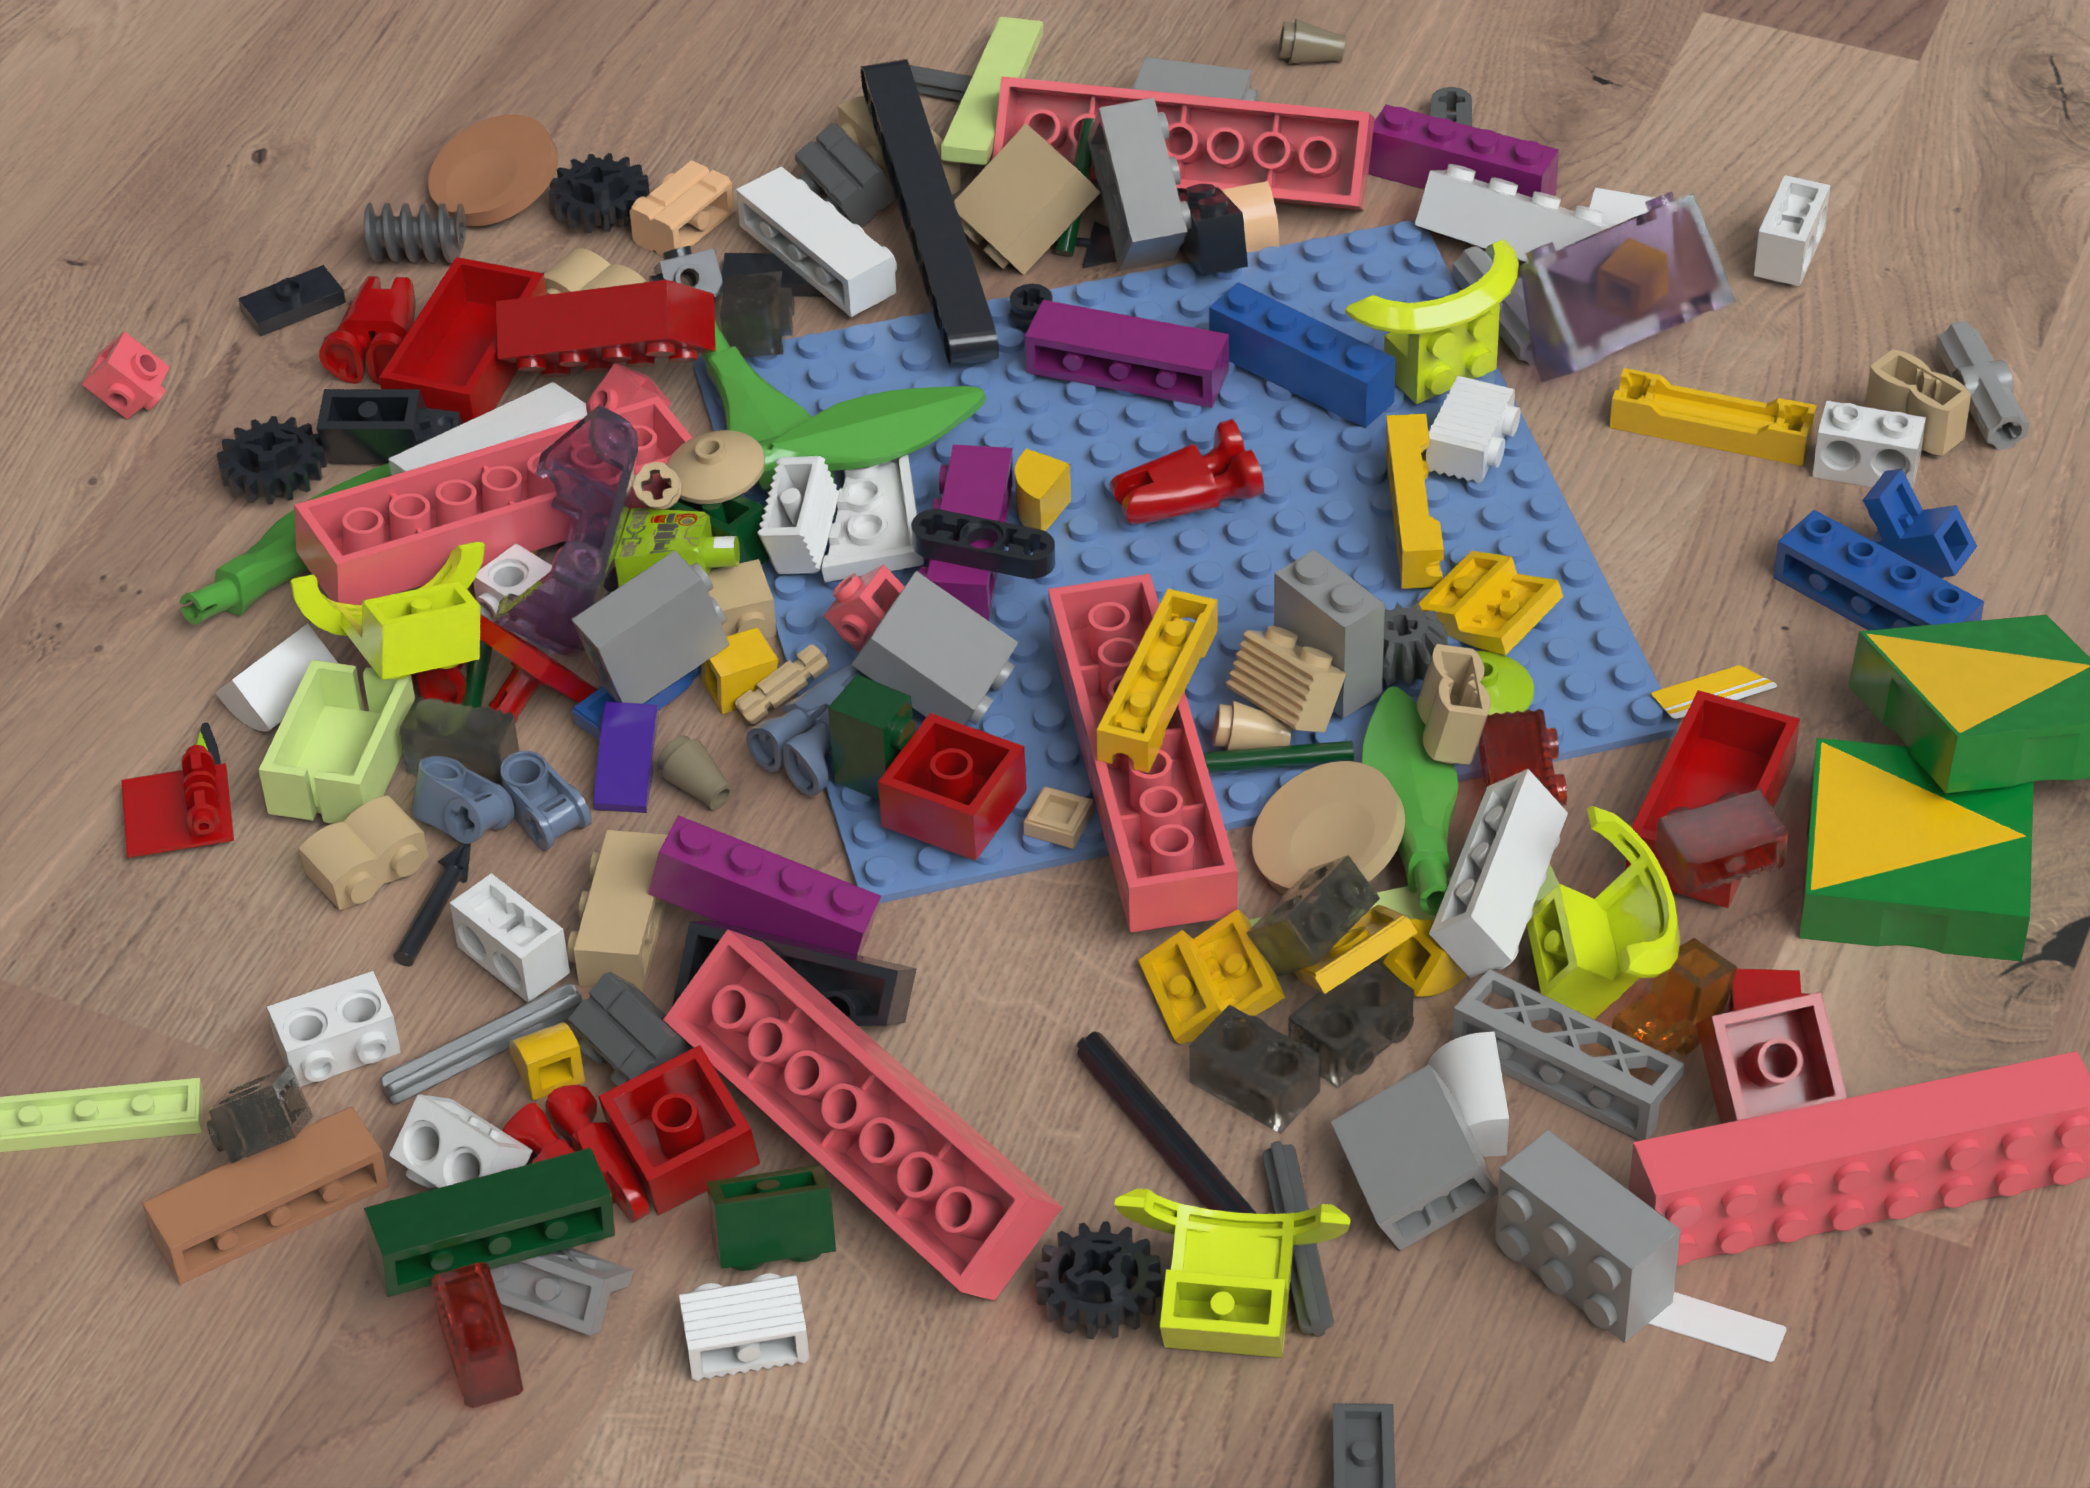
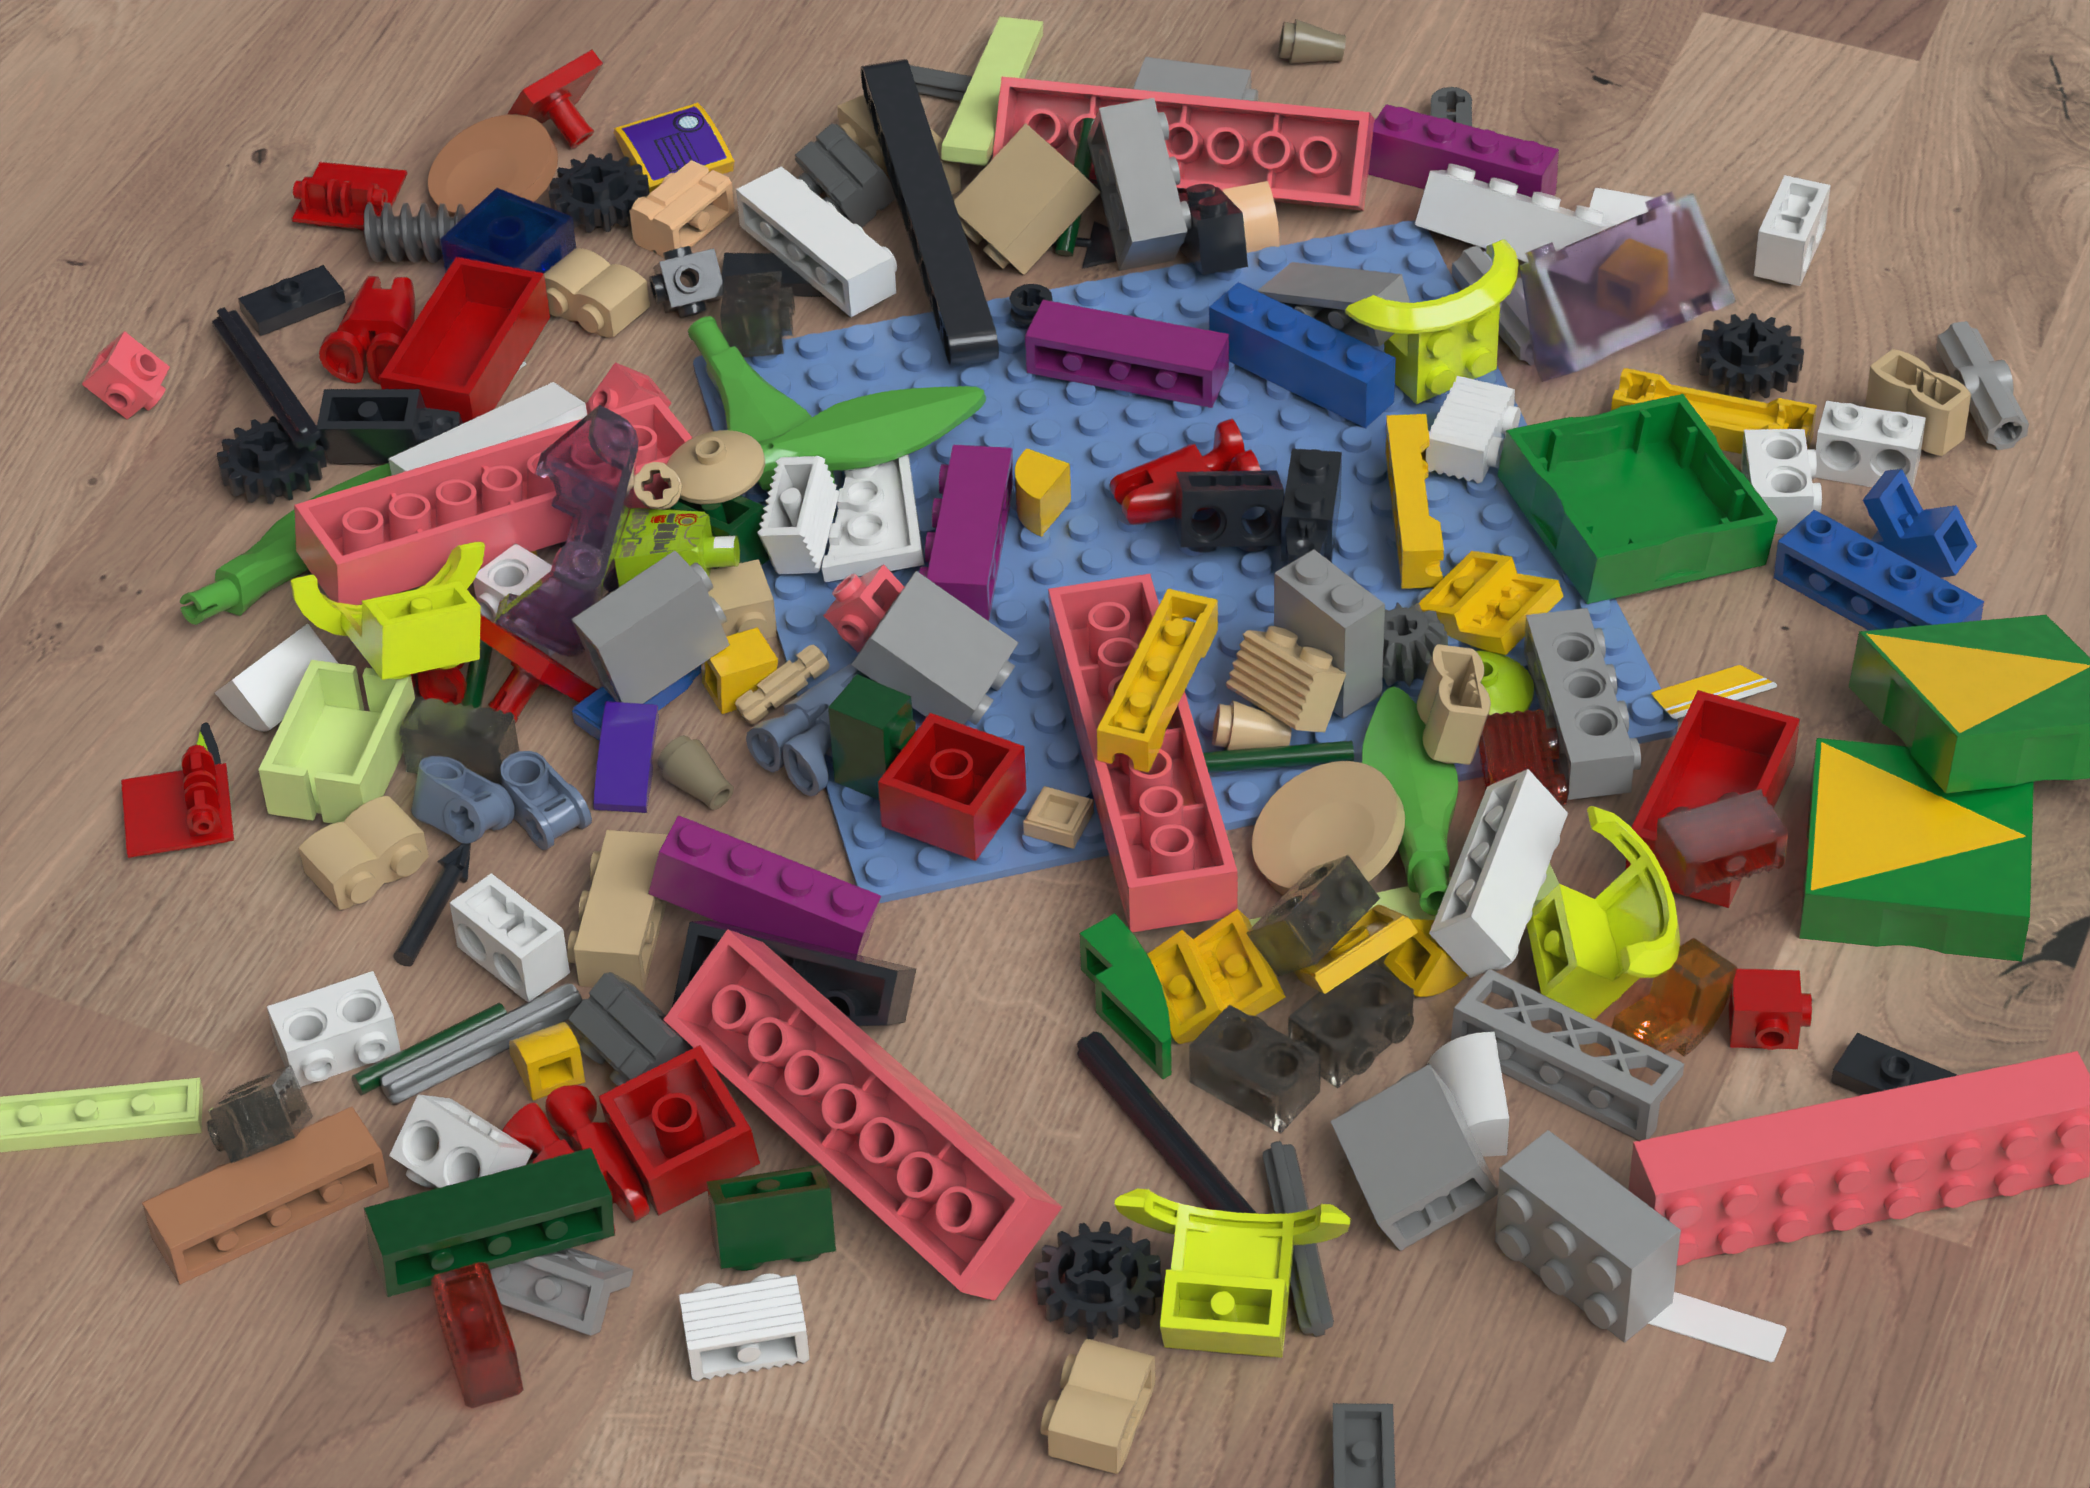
(267, 379): none -> black axle
(341, 192): none -> red hinge
(370, 1077): none -> dark green bar
(510, 234): none -> clear blue brick
(557, 94): none -> red tile
(606, 327): red piece -> none
(671, 141): none -> dark purple slope
(937, 534): black beam -> none
(1099, 1405): none -> tan brick
(1128, 991): none -> green slope
(1231, 496): none -> black brick
(1311, 504): none -> black hinge
(1328, 290): none -> light grey brick
(1581, 703): none -> light grey brick
(1636, 498): none -> green tile
(1750, 356): none -> black gear
(1771, 1058): brick -> none
(1782, 473): none -> white brick
(1876, 1067): none -> black plate

